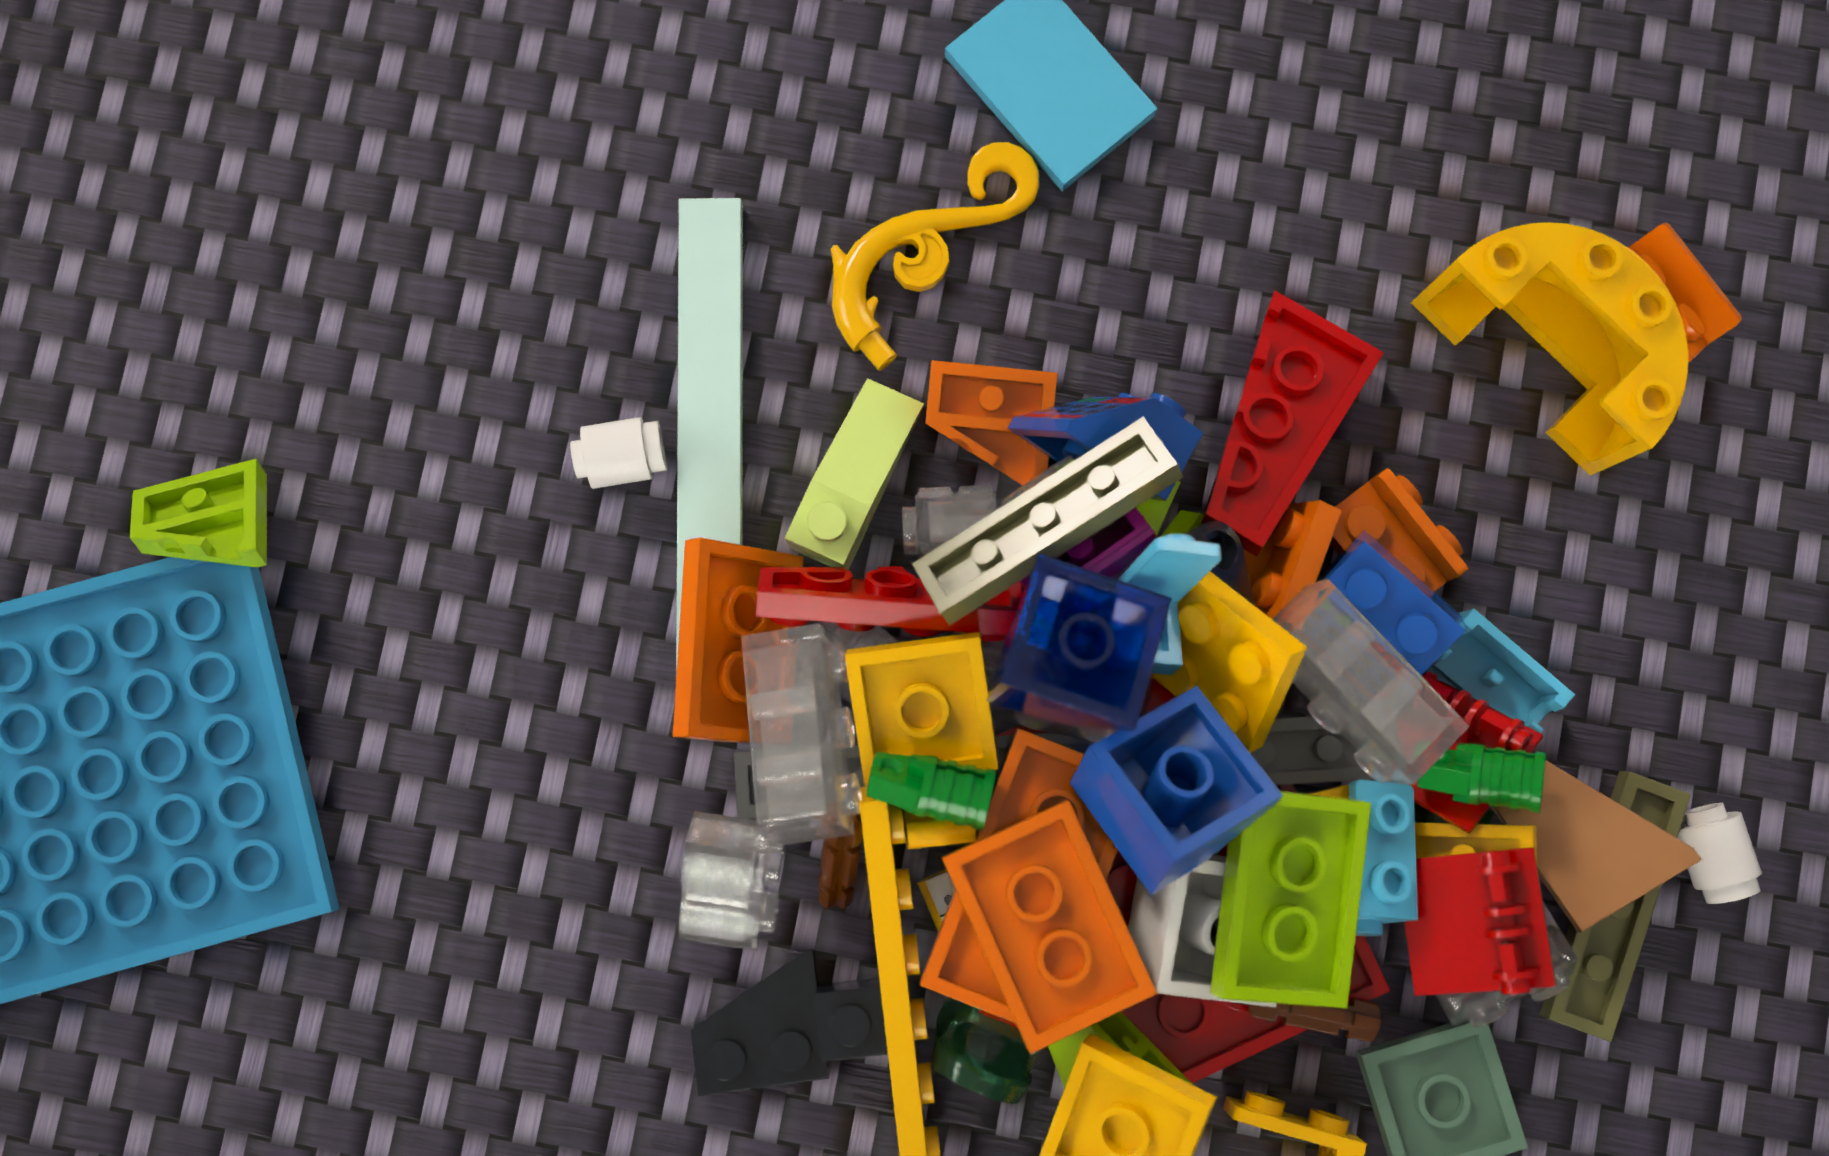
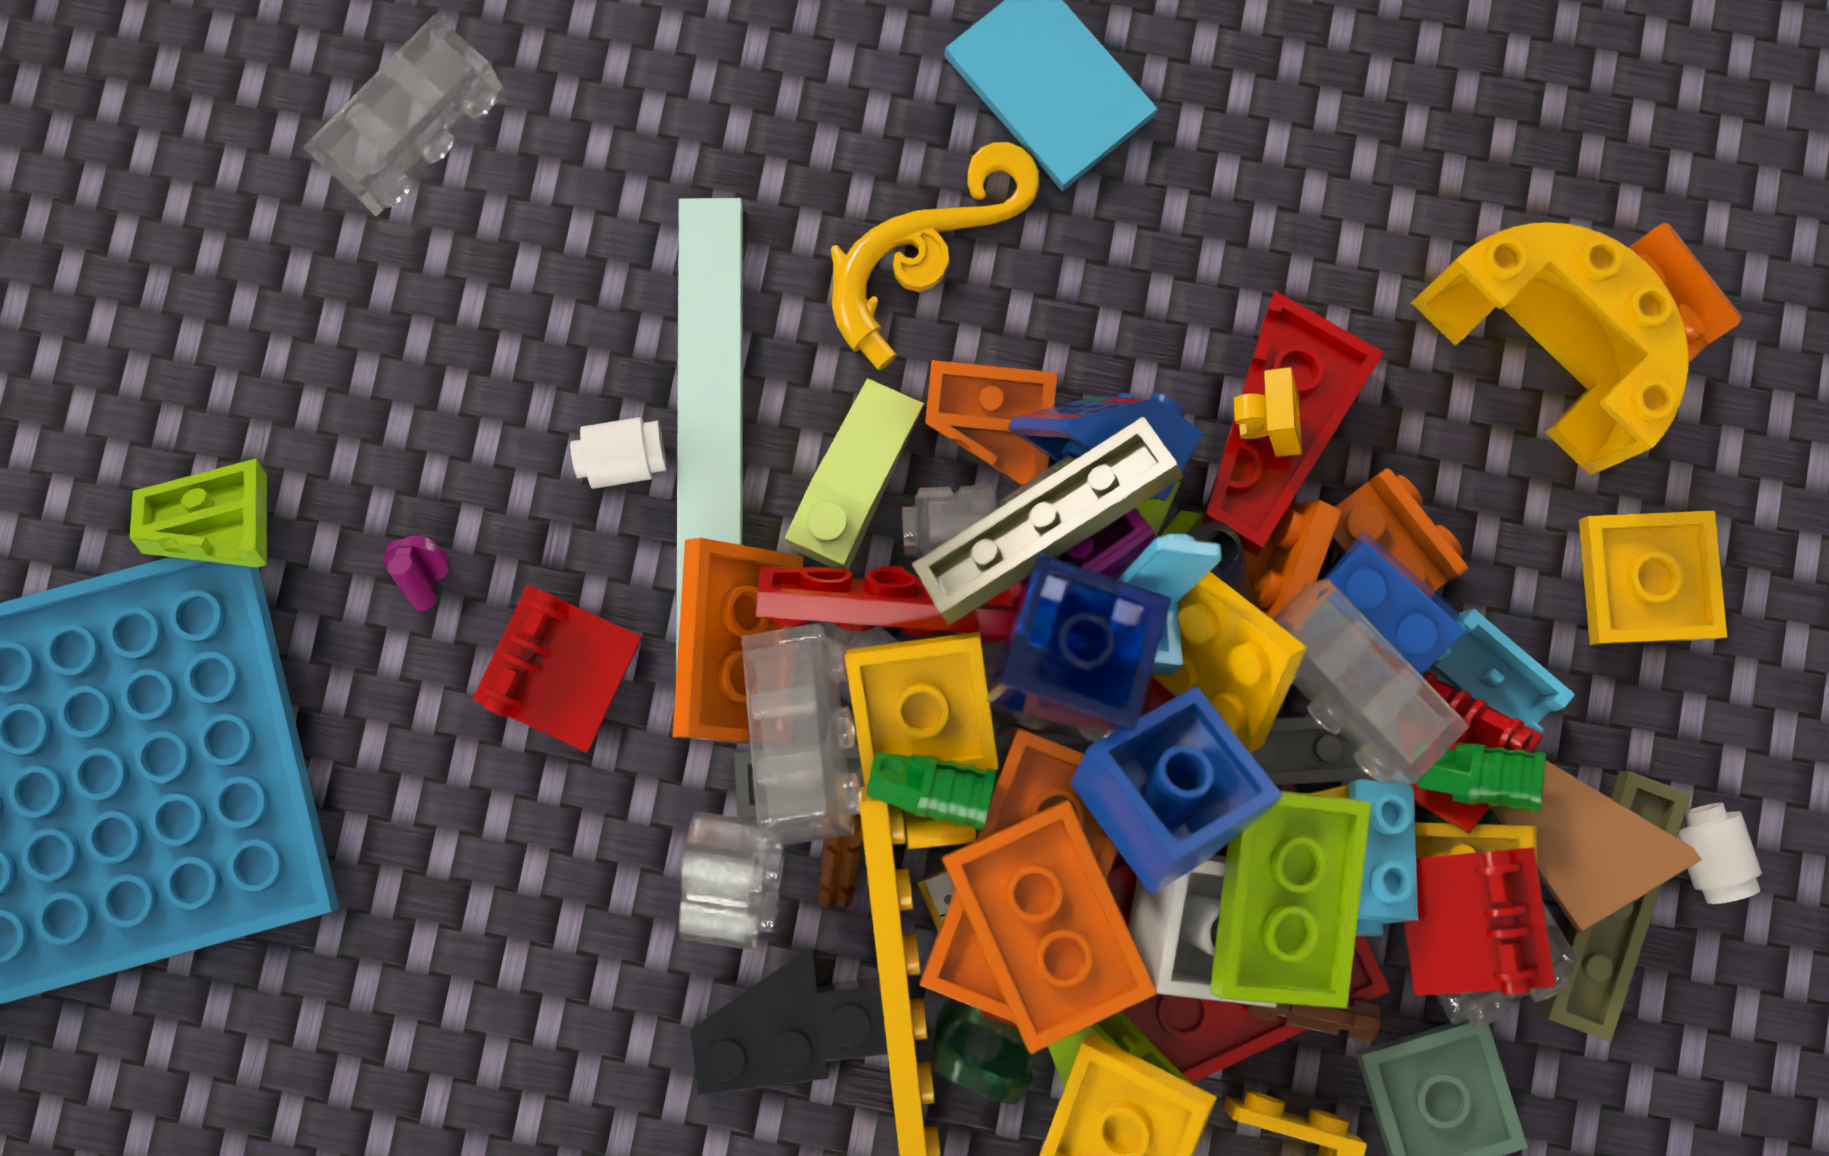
(405, 116): none -> clear brick
(415, 567): none -> magenta plate
(557, 668): none -> red hinge
(1272, 414): none -> yellow tile
(1652, 577): none -> yellow plate

